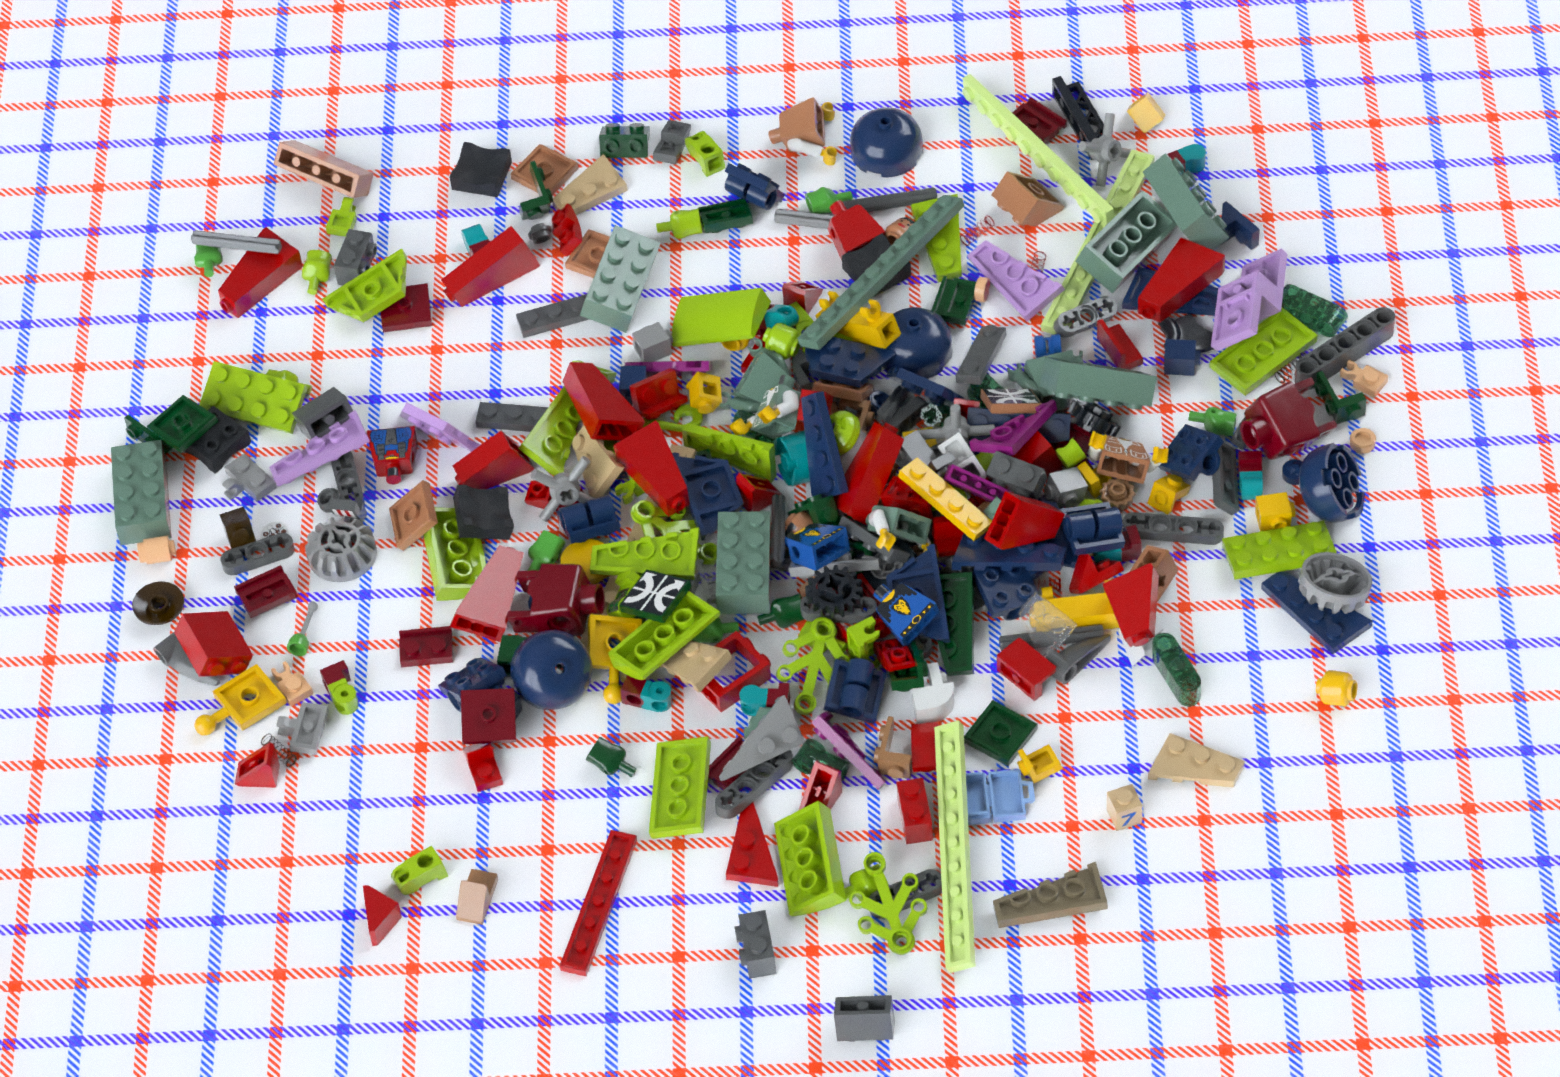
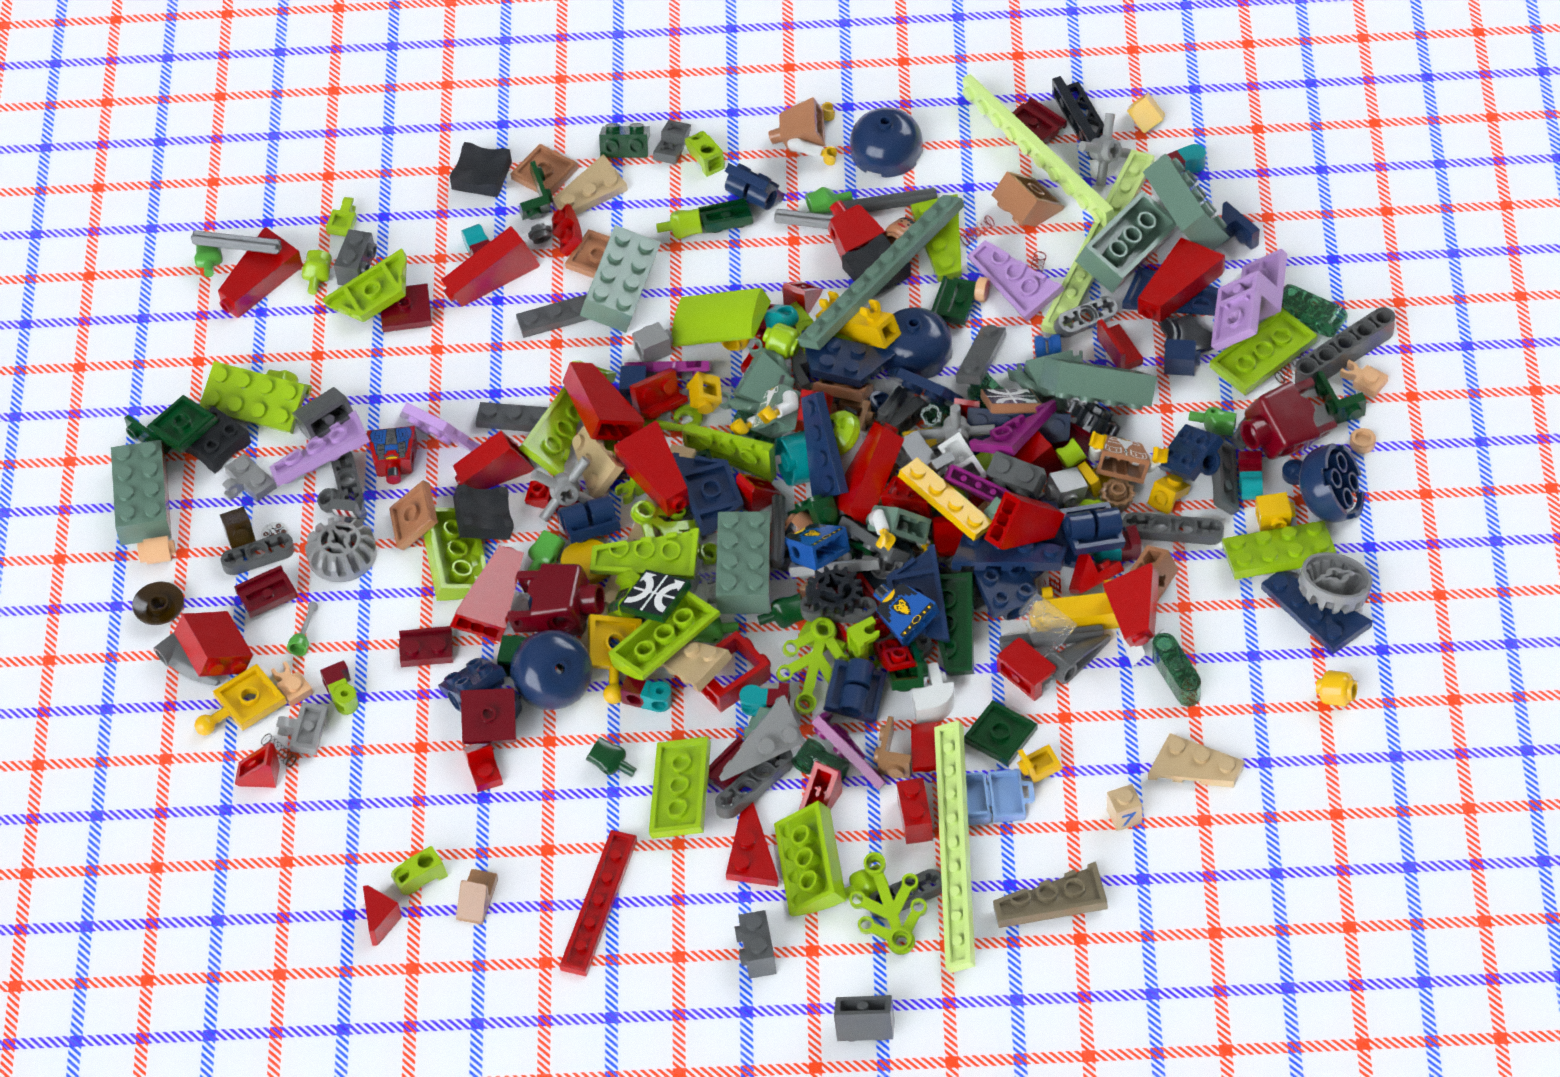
(323, 168): nougat brick -> none

